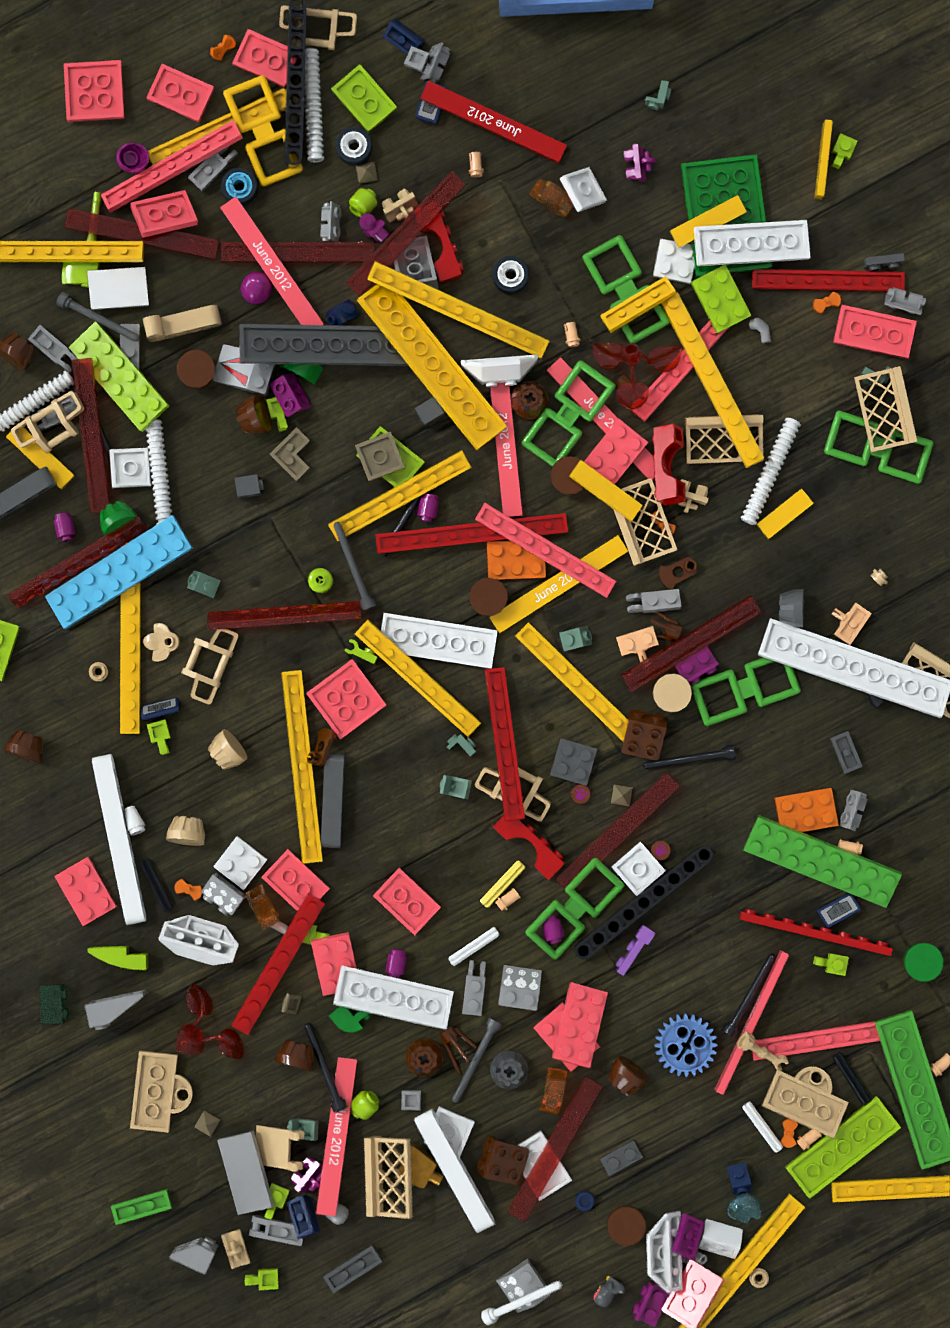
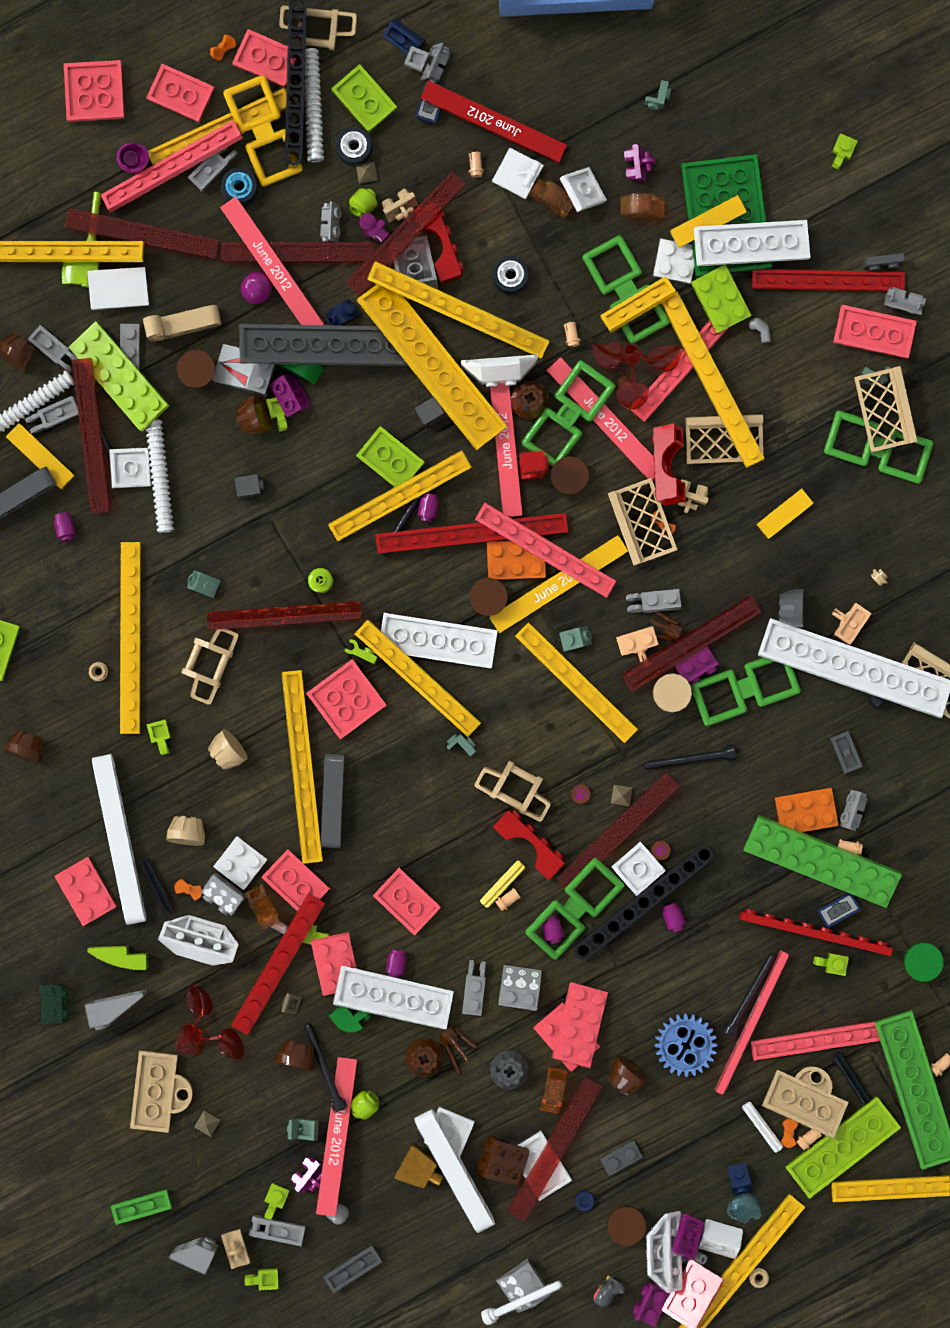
(65, 301): dark grey piece -> none
(65, 419): tan bar -> none
(78, 561): clear red plate -> none
(115, 516): green piece -> none
(119, 572): medium azure plate -> none
(134, 822): white cone -> none
(158, 642): tan plate -> none
(160, 708): slope -> none
(164, 213): coral plate -> none
(245, 1172): light grey tile -> none
(276, 1145): tan flag -> none
(287, 454): dark tan plate -> none
(303, 1216): dark blue slope -> none
(326, 737): reddish brown piece -> none
(366, 600): dark grey piece -> none
(376, 1176): tan fence -> none
(379, 456): dark tan plate -> none
(411, 1100): light grey tile -> none
(455, 786): sand green bracket -> none
(473, 946): white axle -> none
(493, 1026): dark grey piece -> none
(504, 744): red plate -> none
(517, 173): none -> white plate
(533, 465): none -> red arch
(573, 761): dark grey plate -> none
(605, 490): yellow tile -> none
(616, 451): coral plate -> none
(642, 205): none -> clear orange brick
(643, 935): medium lavender plate -> none
(644, 734): reddish brown bracket -> none
(667, 577): reddish brown piece -> none
(673, 917): none -> magenta brick
(747, 1041): tan piece -> none
(770, 471): white piece -> none
(820, 305): orange piece -> none
(823, 159): yellow tile -> none

